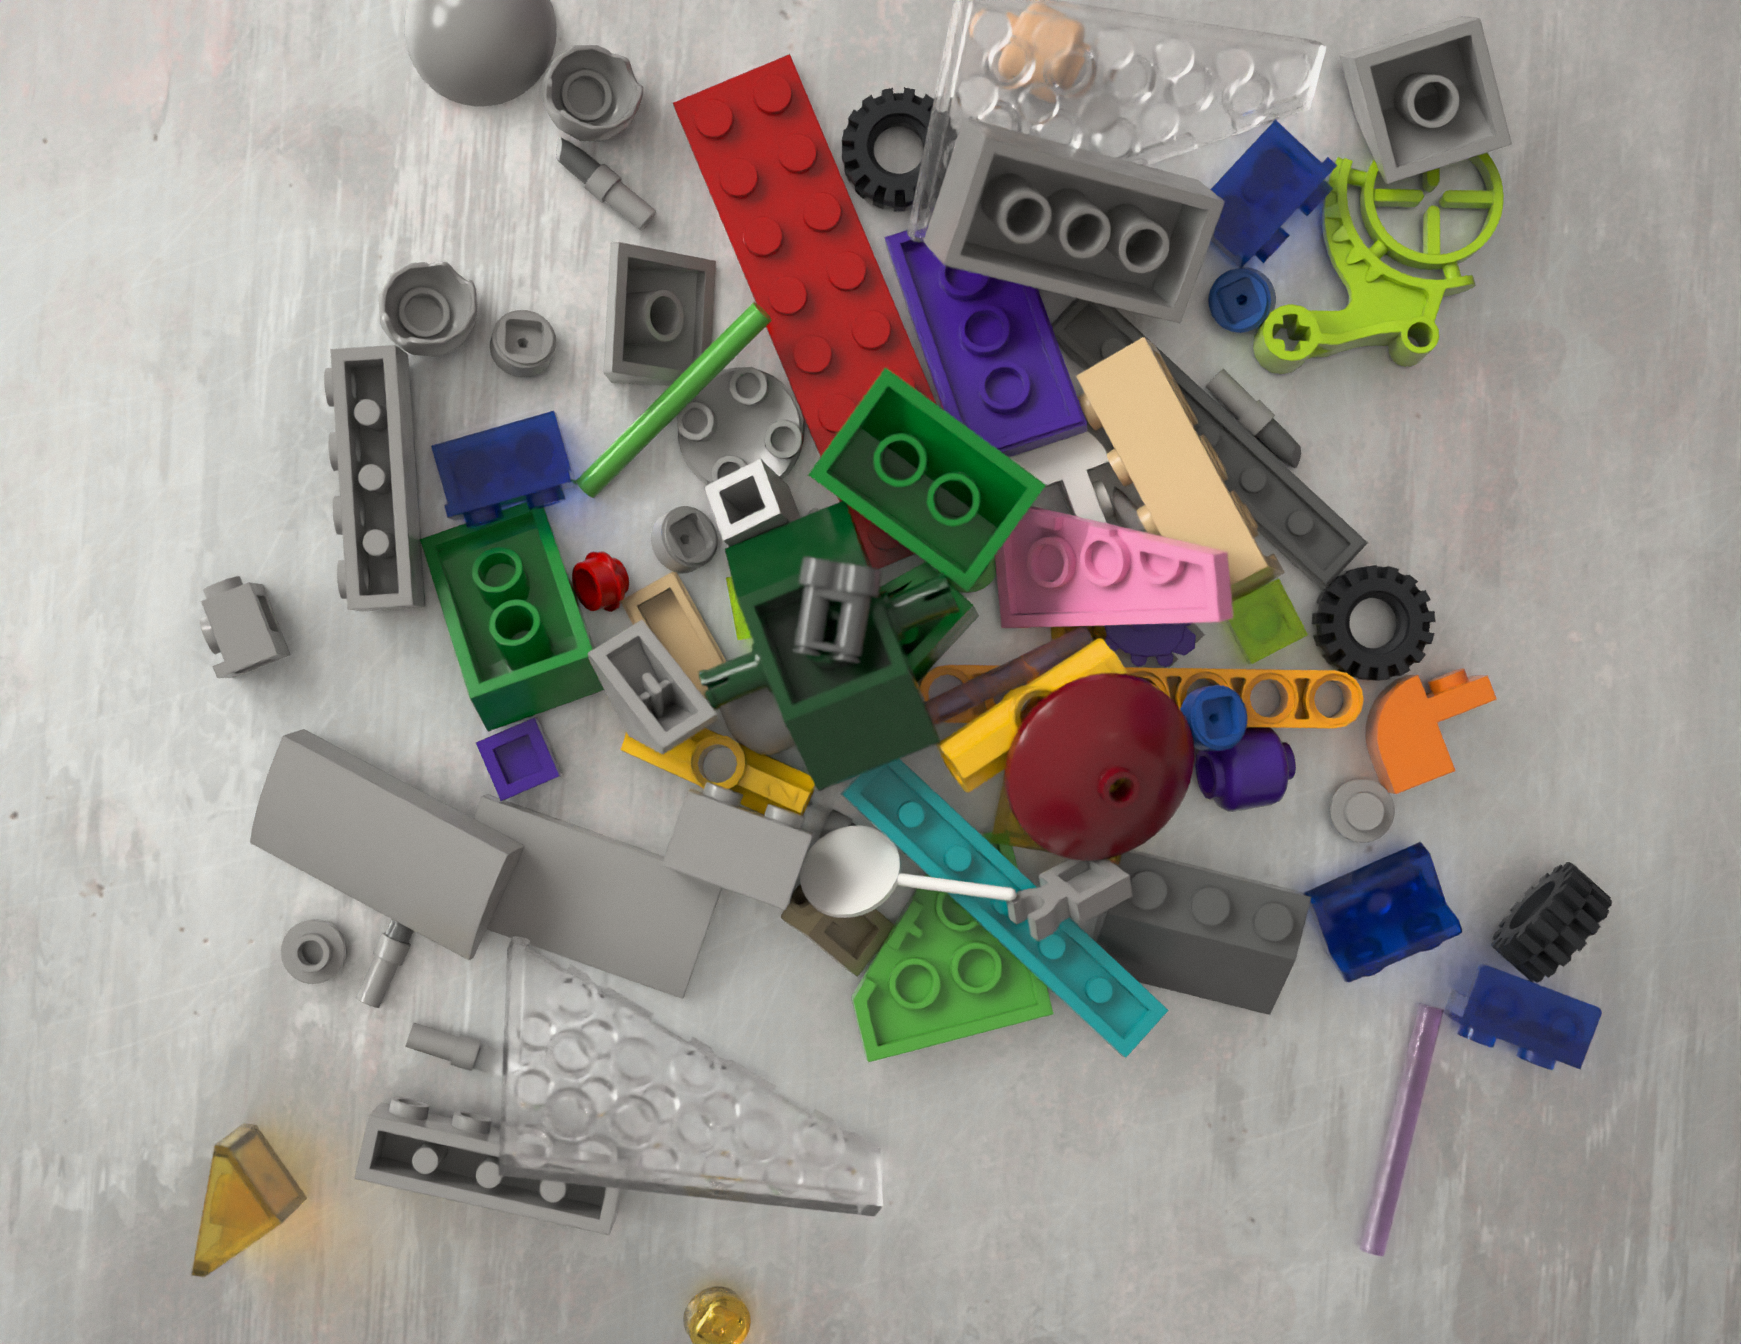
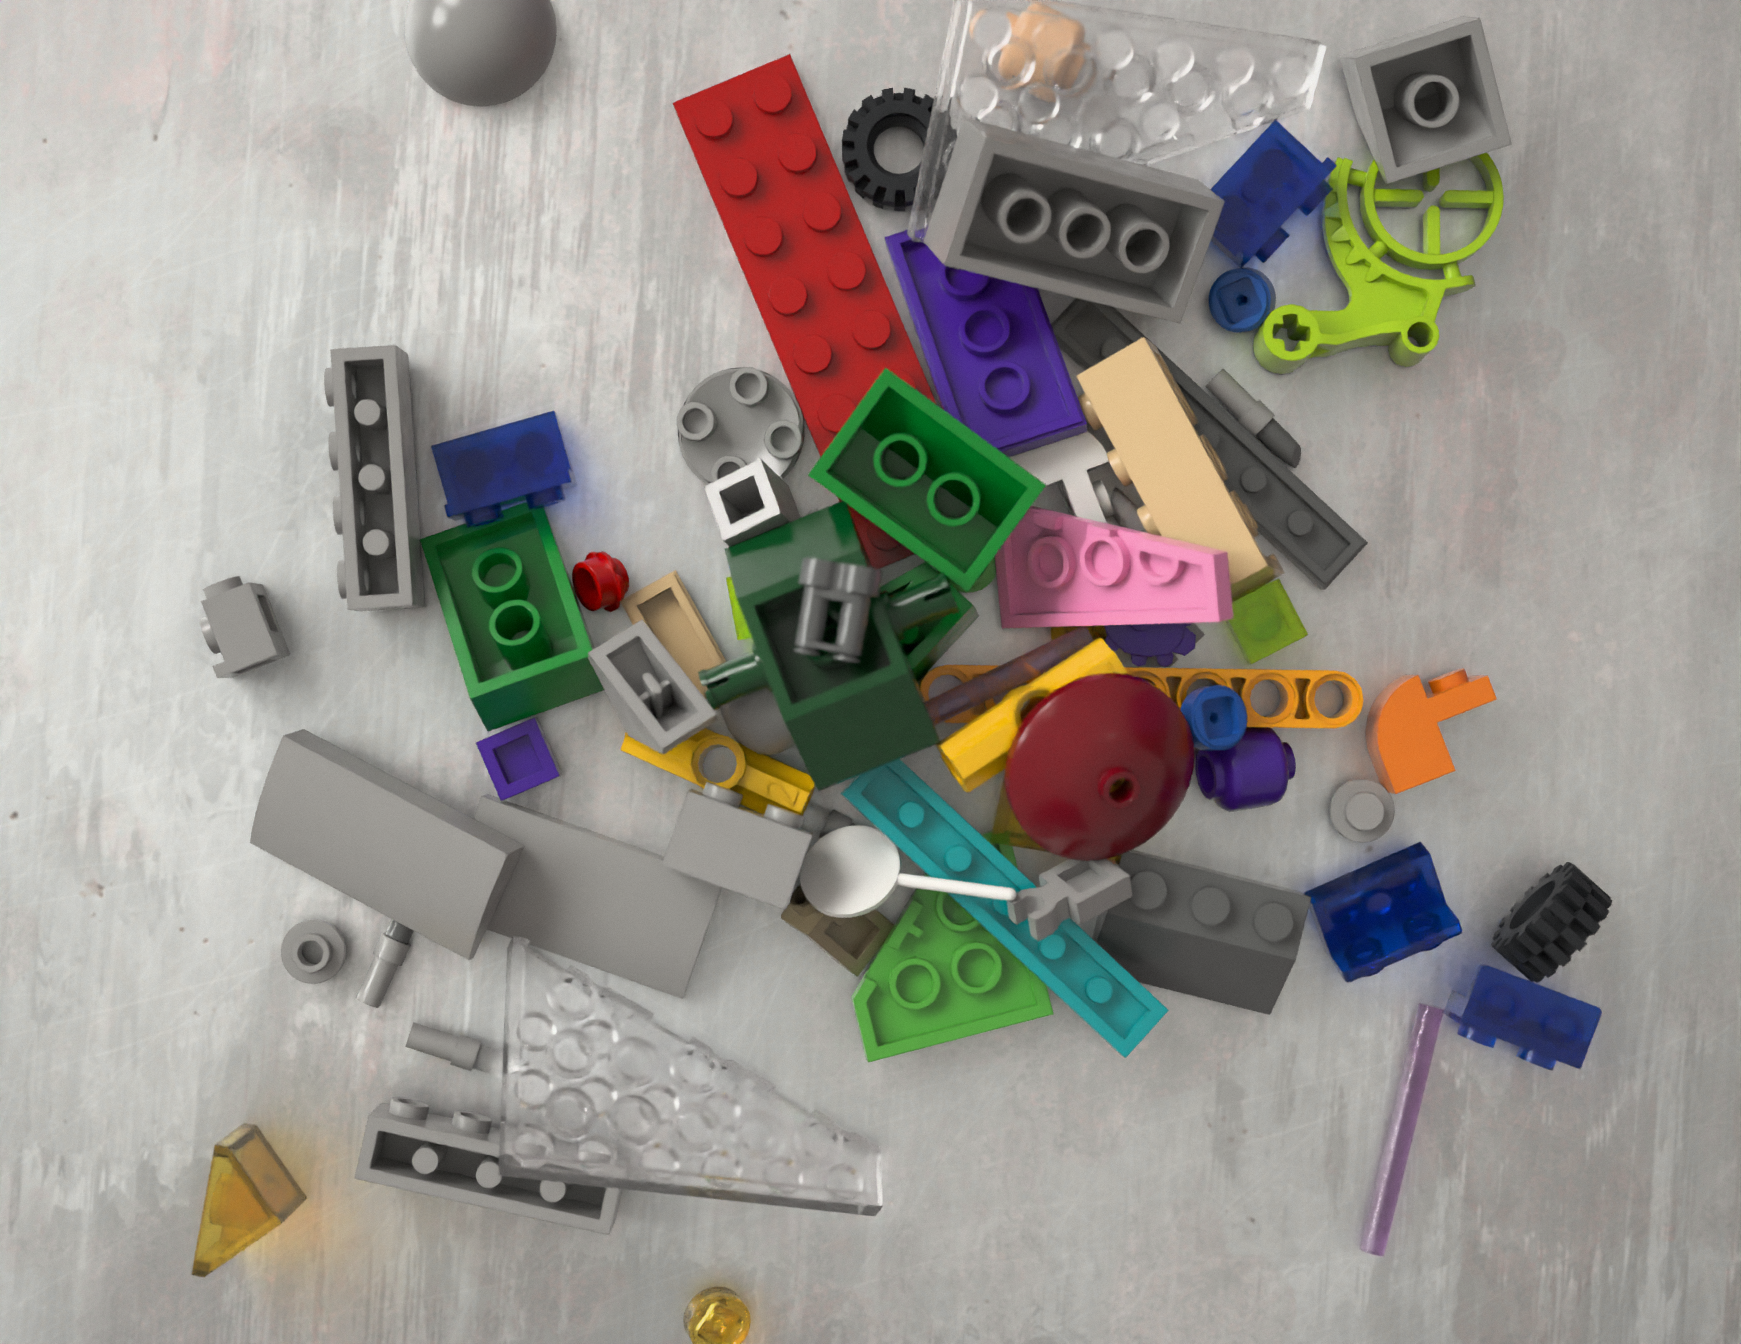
(428, 308): light grey hair -> none
(522, 343): light grey tile -> none
(591, 93): light grey hair -> none
(604, 184): light grey piece -> none
(656, 314): light grey slope -> none
(674, 399): bright green bar -> none
(684, 539): light grey tile -> none
(1411, 623): black tyre -> none

